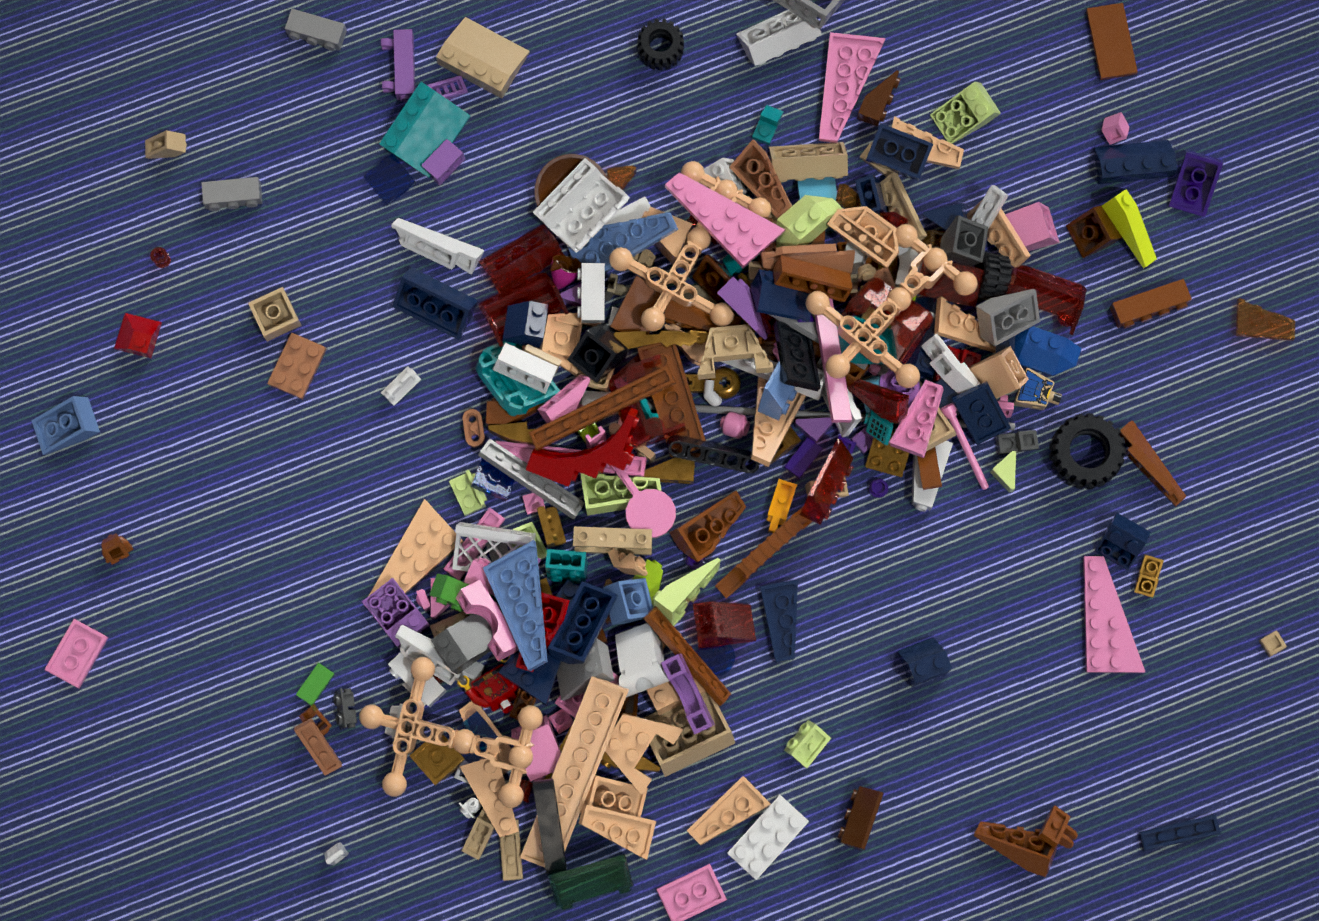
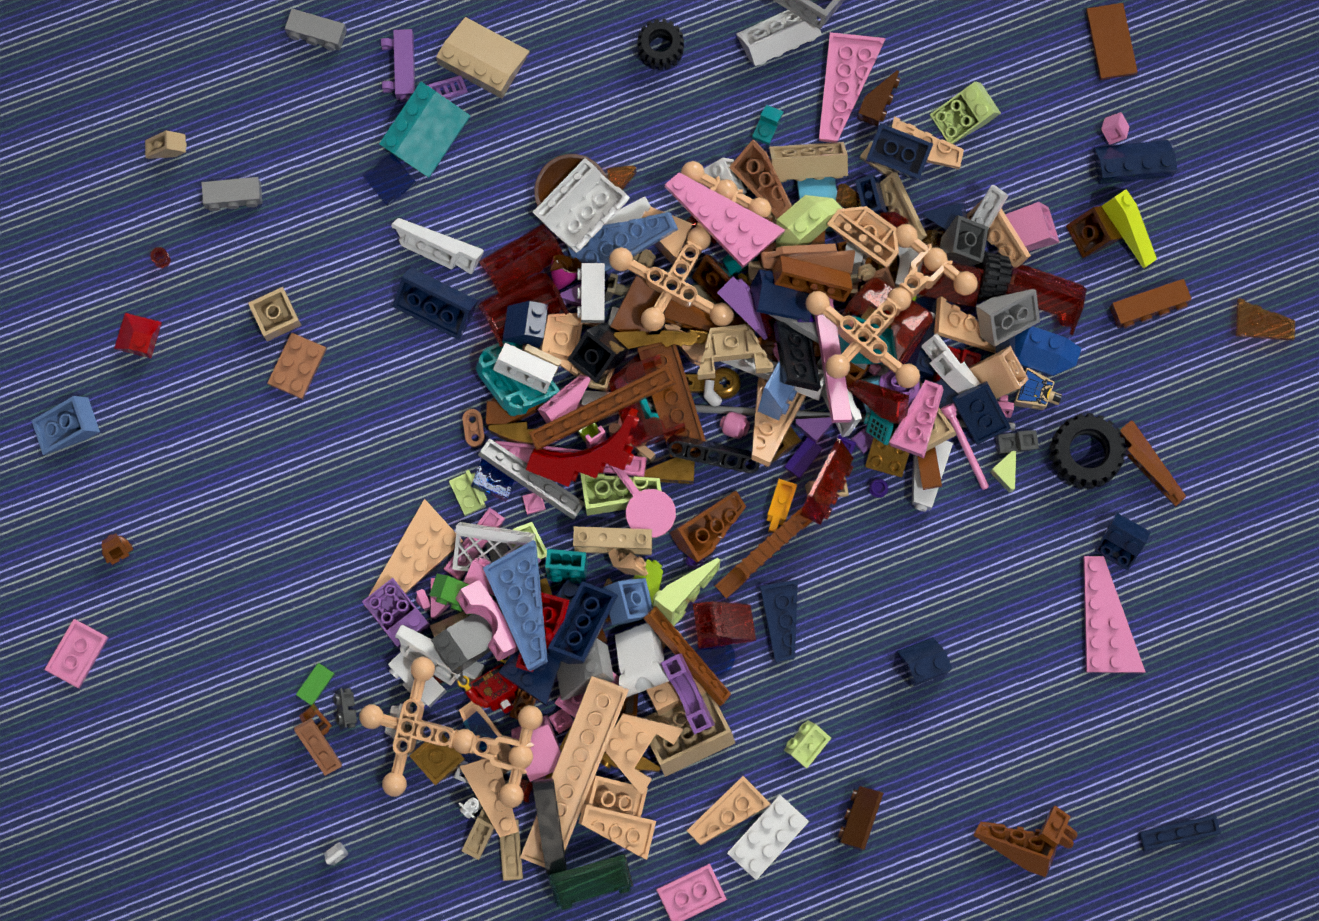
(400, 385): white hinge -> none
(443, 161): medium lavender panel -> none
(551, 526): pearl gold bracket -> none
(1148, 575): pearl gold slope -> none
(1196, 183): dark purple slope -> none
(1272, 643): tan tile -> none

